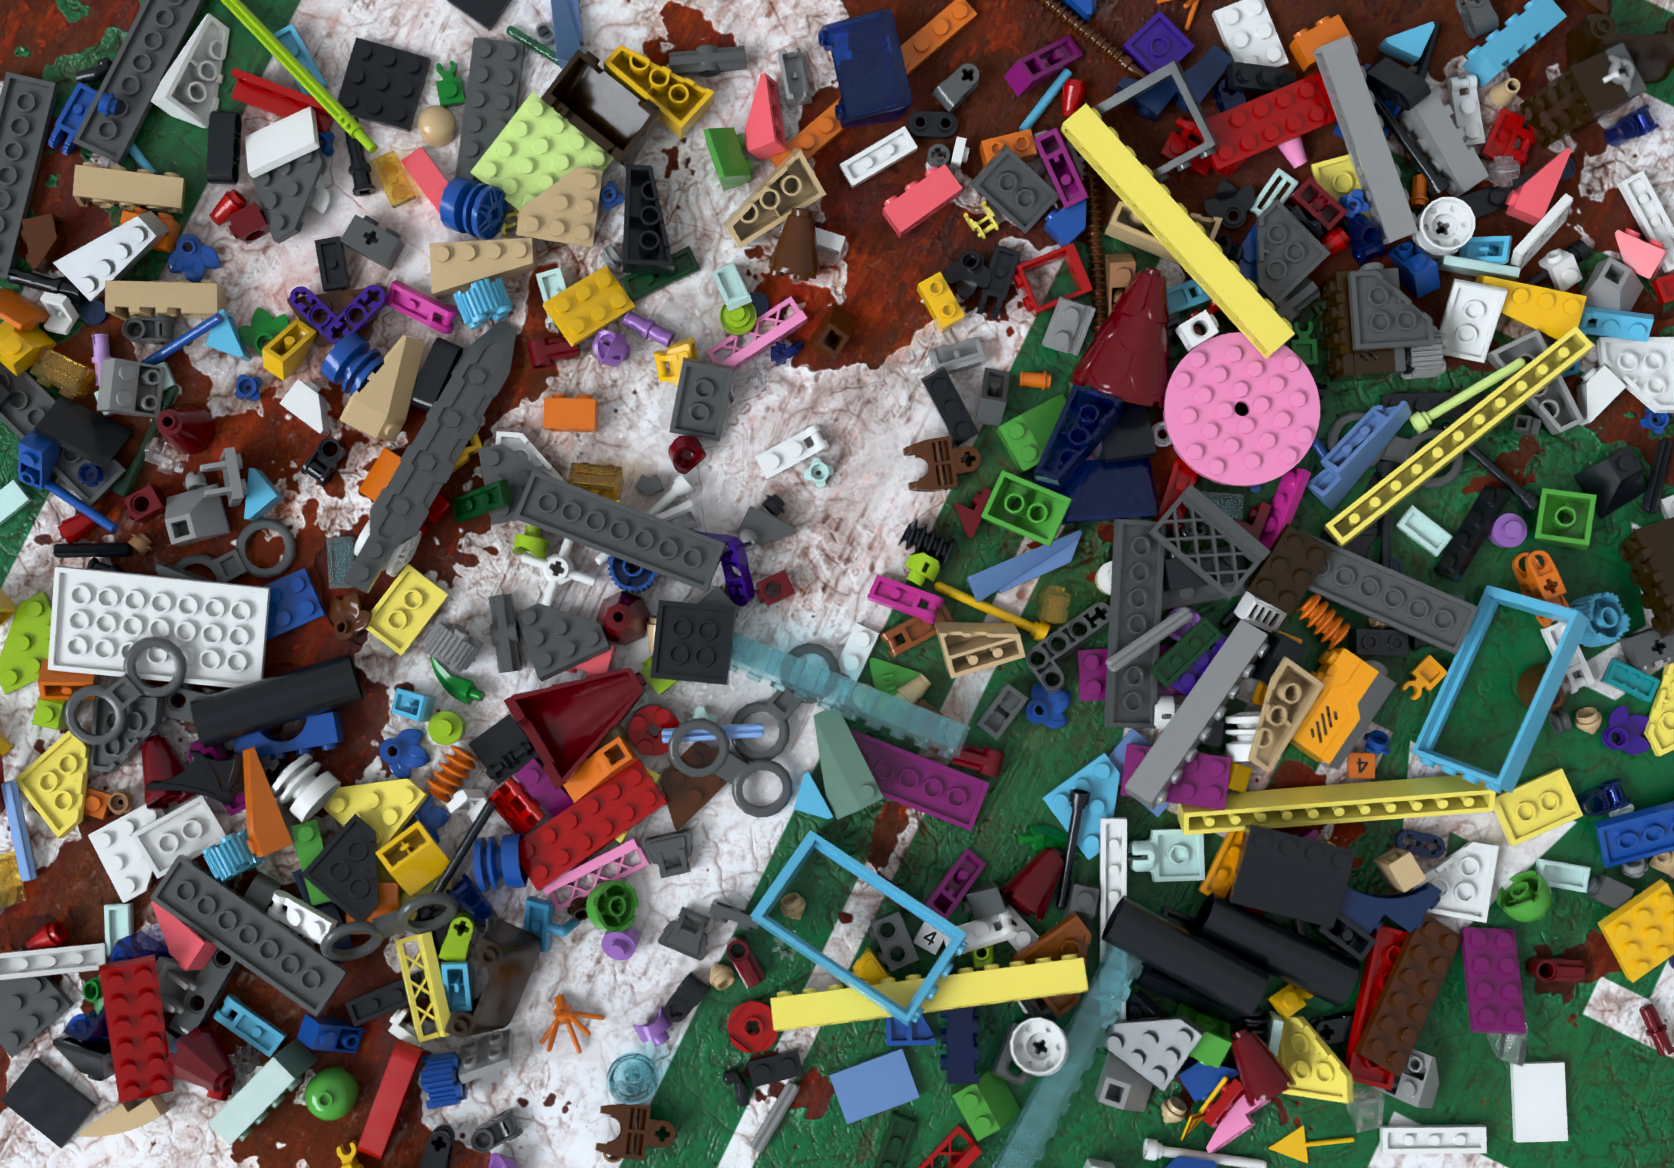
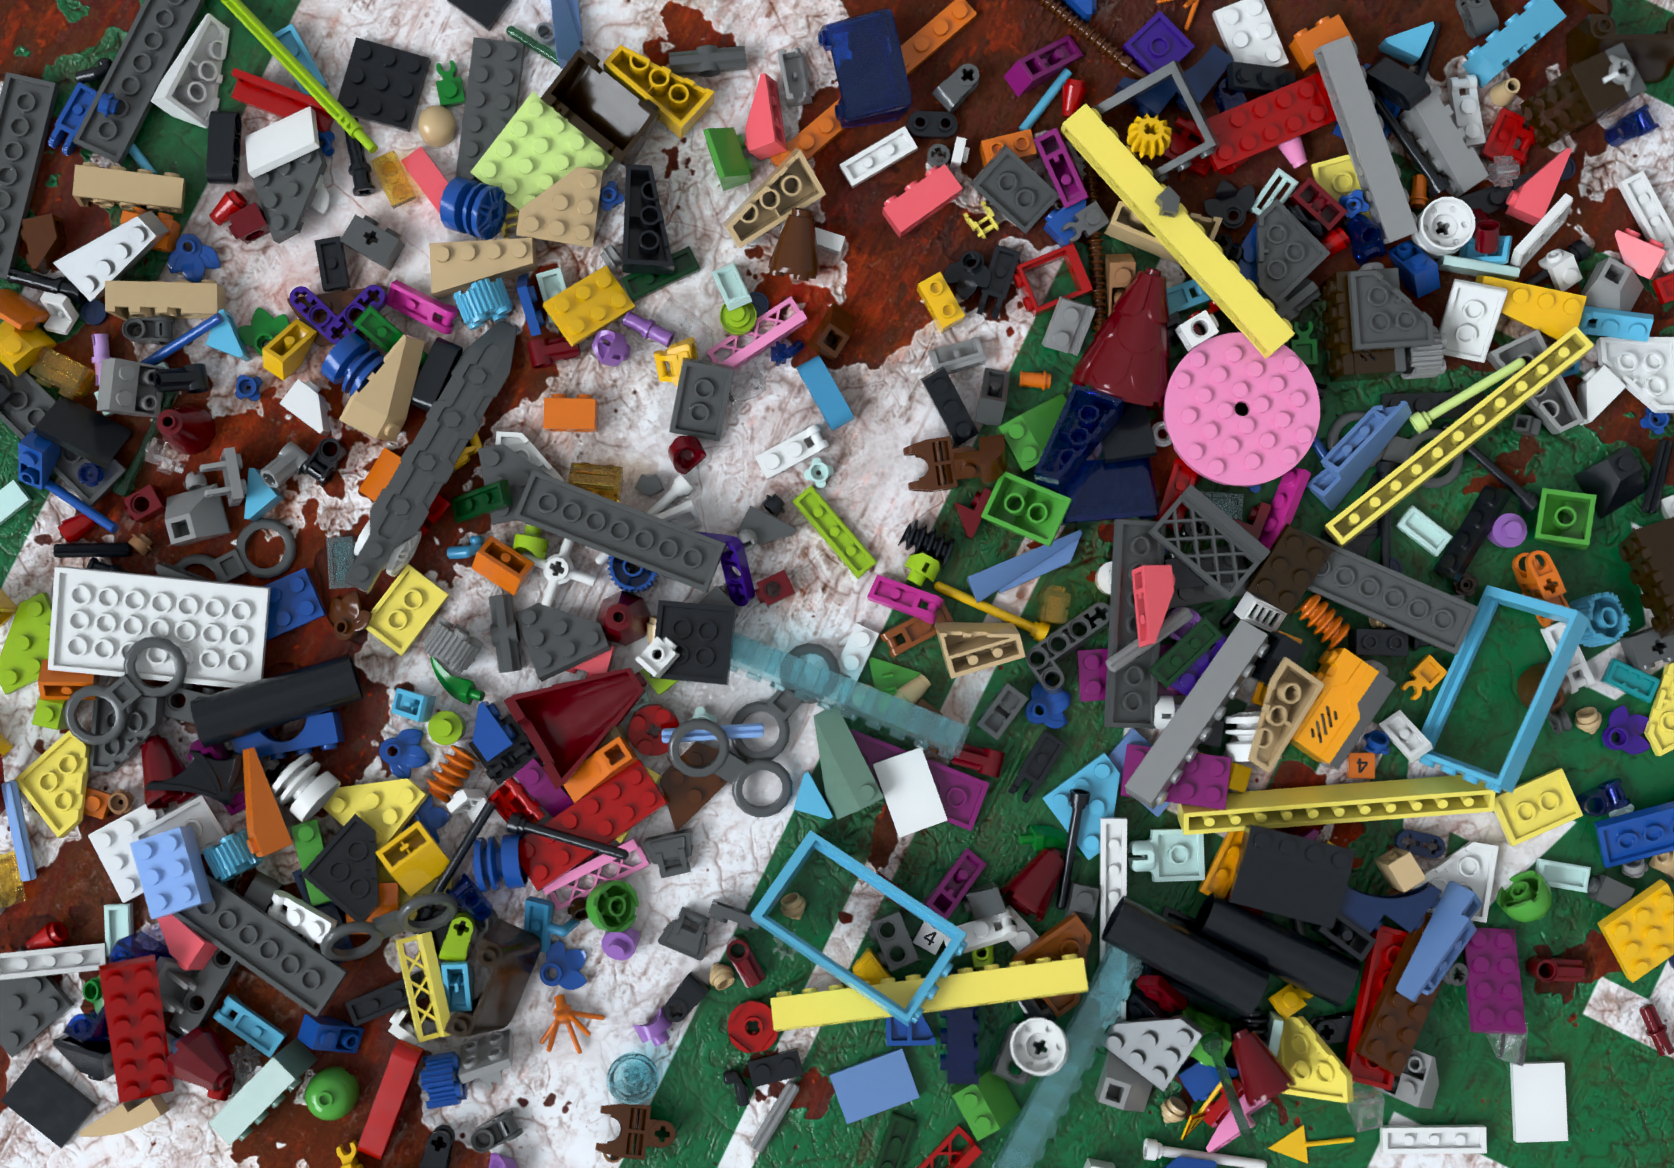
(171, 872): none -> light blue brick
(189, 378): none -> black piece
(287, 463): none -> light grey piece
(381, 330): none -> green tile
(466, 551): none -> dark azure arm
(490, 733): none -> blue slope
(502, 565): none -> orange brick
(519, 824): none -> black piece
(528, 300): none -> blue wing
(567, 966): none -> blue plate
(660, 666): none -> white brick
(825, 393): none -> dark azure beam
(834, 531): none -> lime tile
(910, 792): none -> white tile
(987, 463): none -> reddish brown brick
(1038, 763): none -> black hinge
(1087, 221): none -> flat silver plate
(1149, 136): none -> yellow gear
(1152, 595): none -> coral slope
(1161, 992): none -> dark red plate
(1168, 202): none -> dark grey piece
(1213, 1044): none -> clear green piece
(1405, 736): none -> white plate
(1441, 941): none -> medium blue wedge
(1460, 977): none -> dark grey bush
(1467, 591): none -> dark brown plate
(1486, 232): none -> dark red piece

